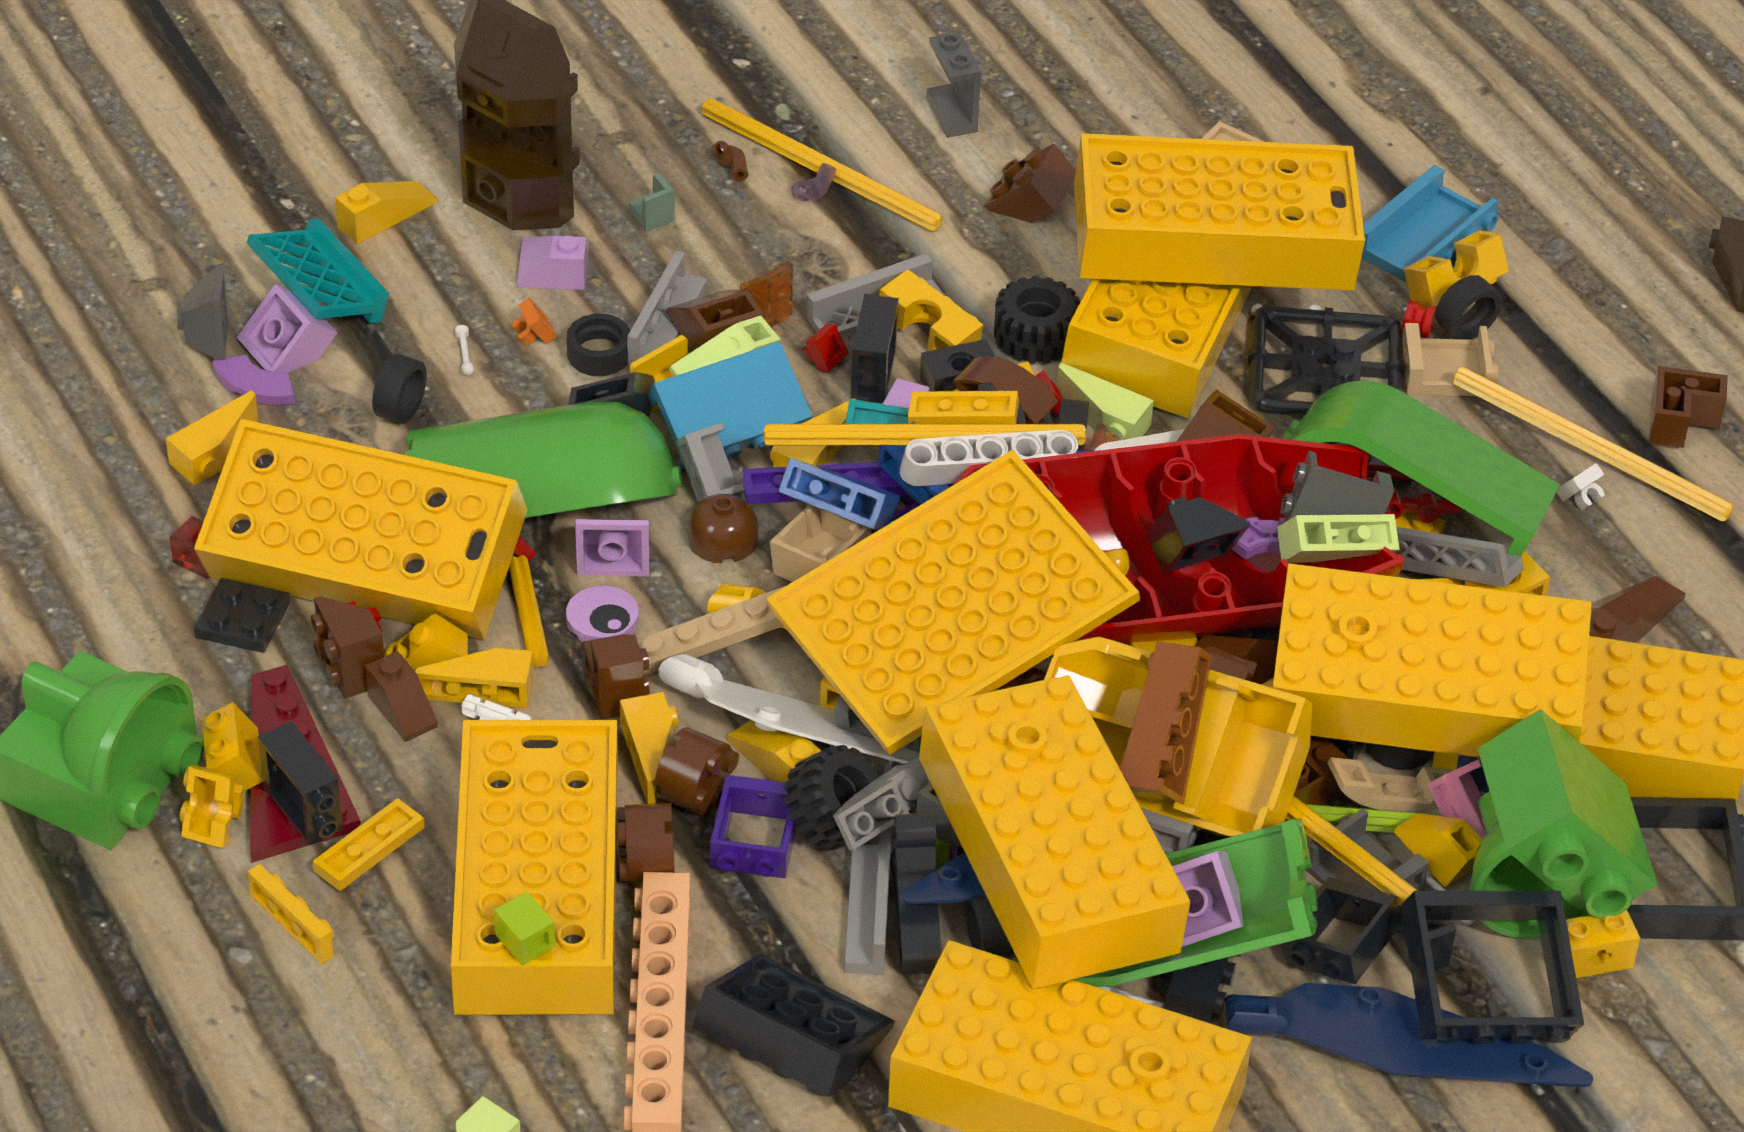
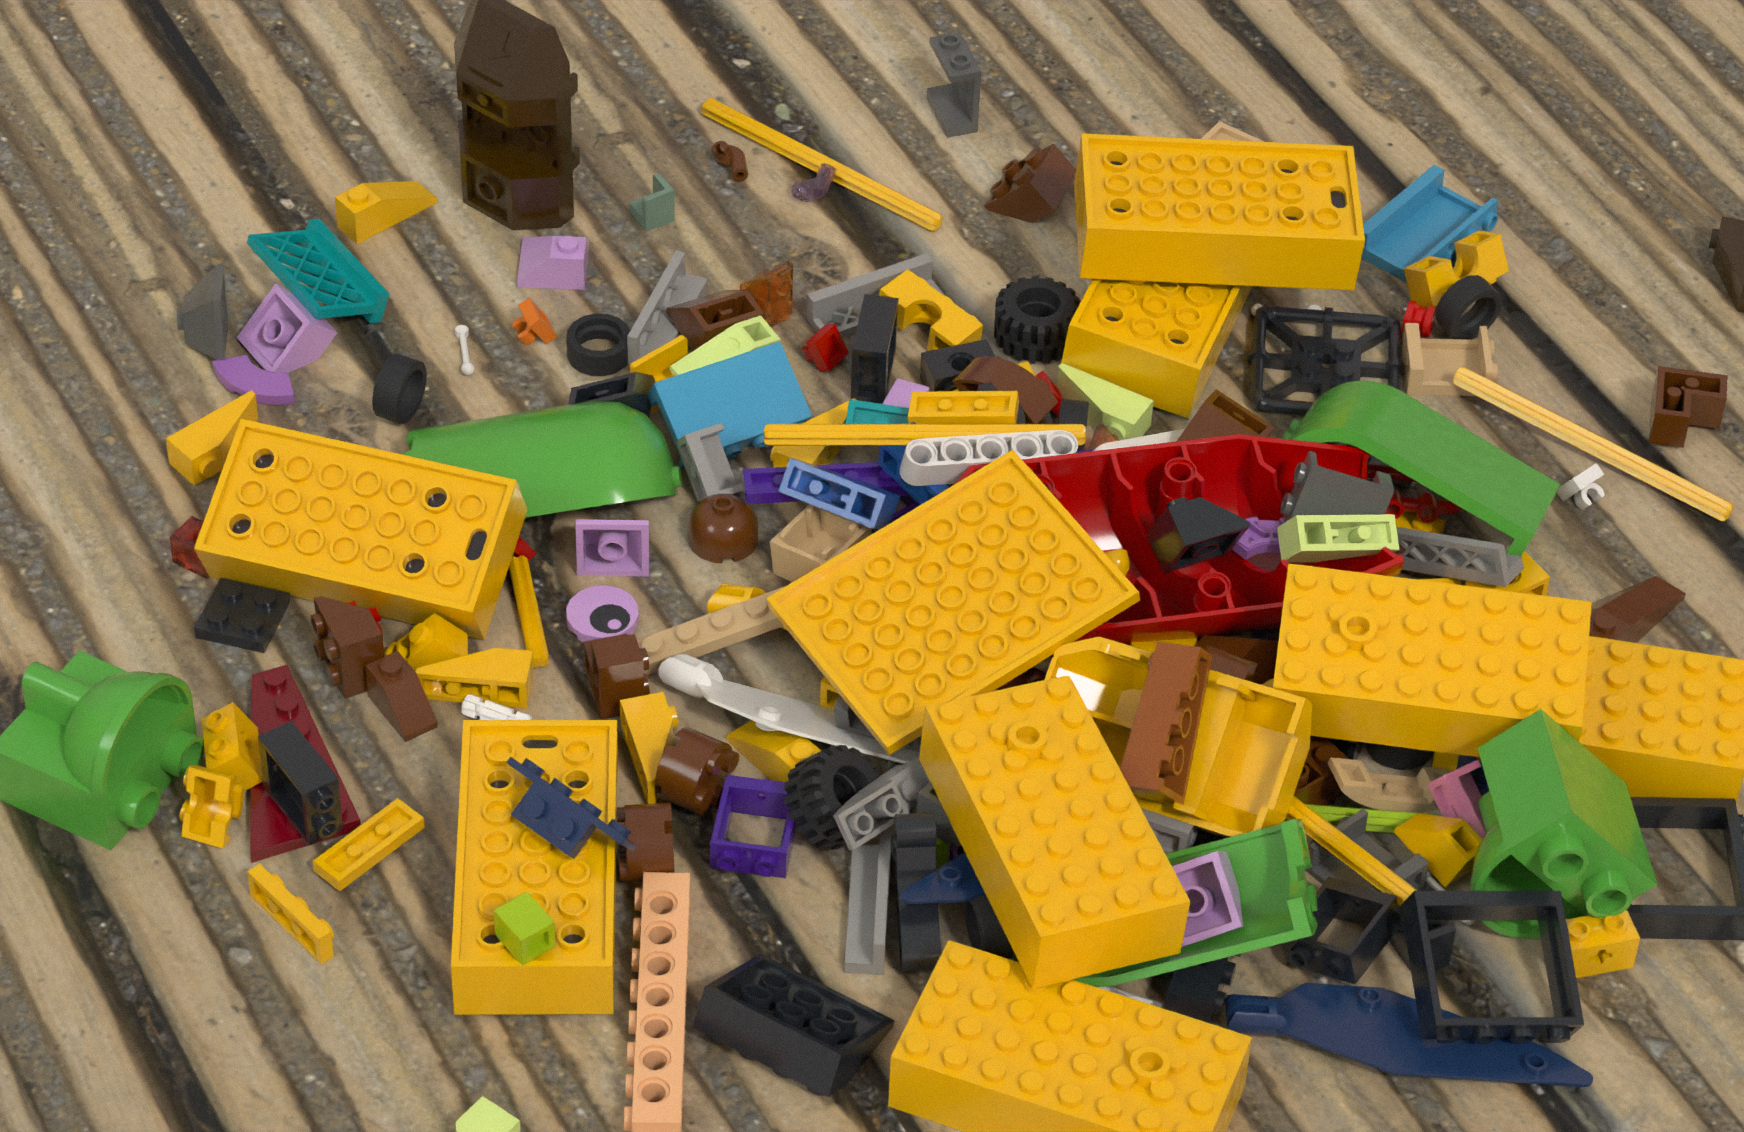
(559, 818): none -> dark blue bracket

